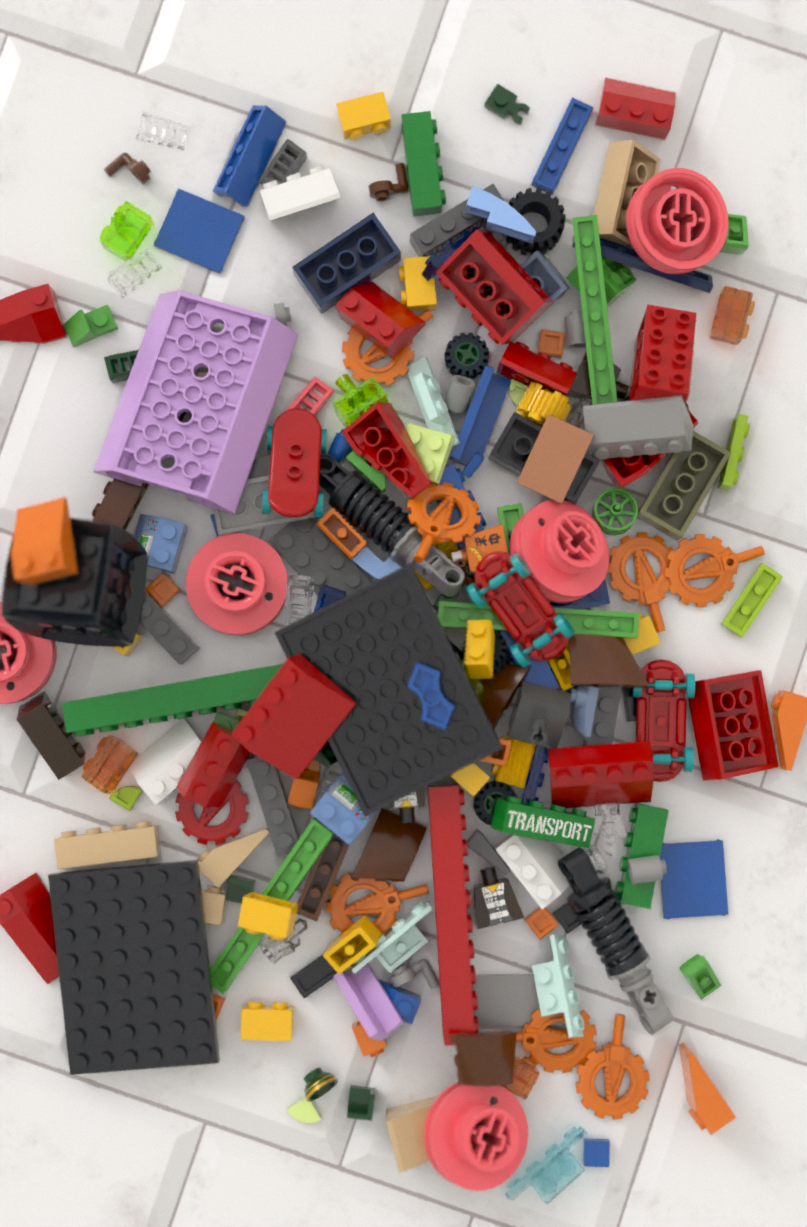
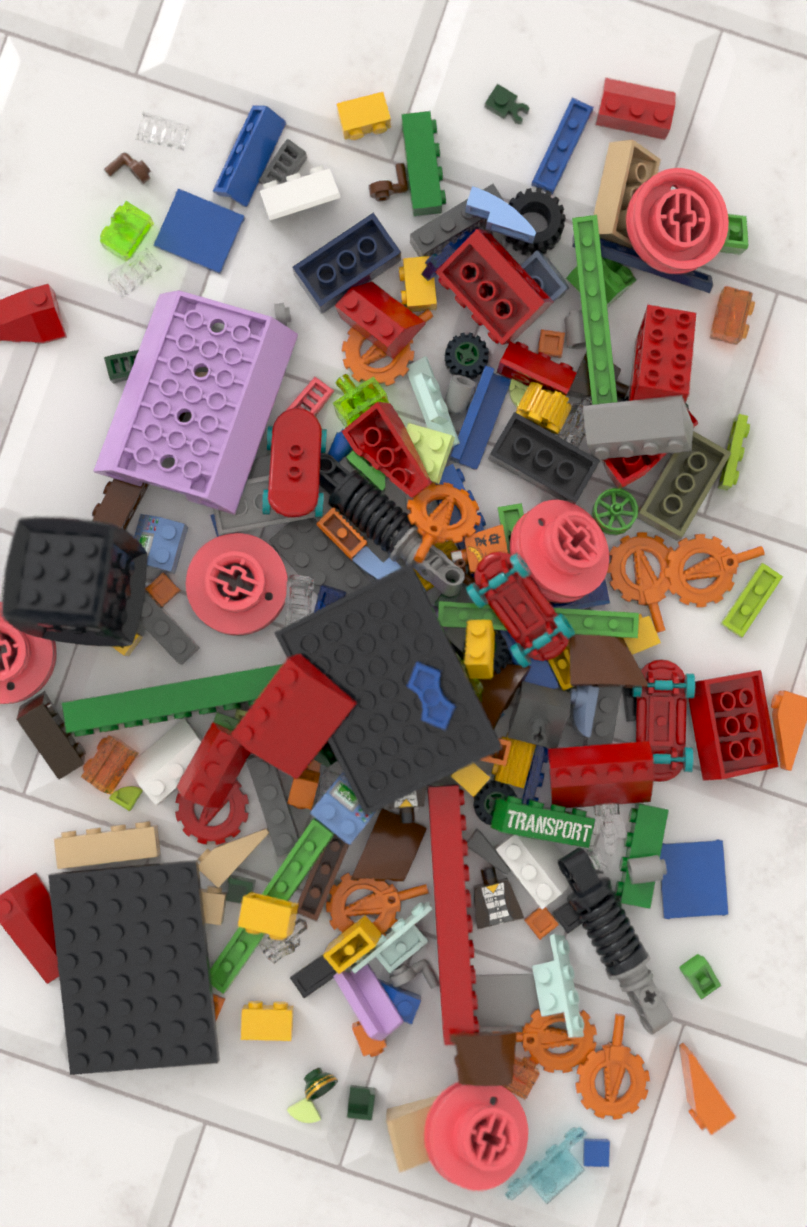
(43, 543): orange slope -> none
(91, 325): bright green slope -> none
(473, 464): blue tile -> none
(555, 458): nougat tile -> none

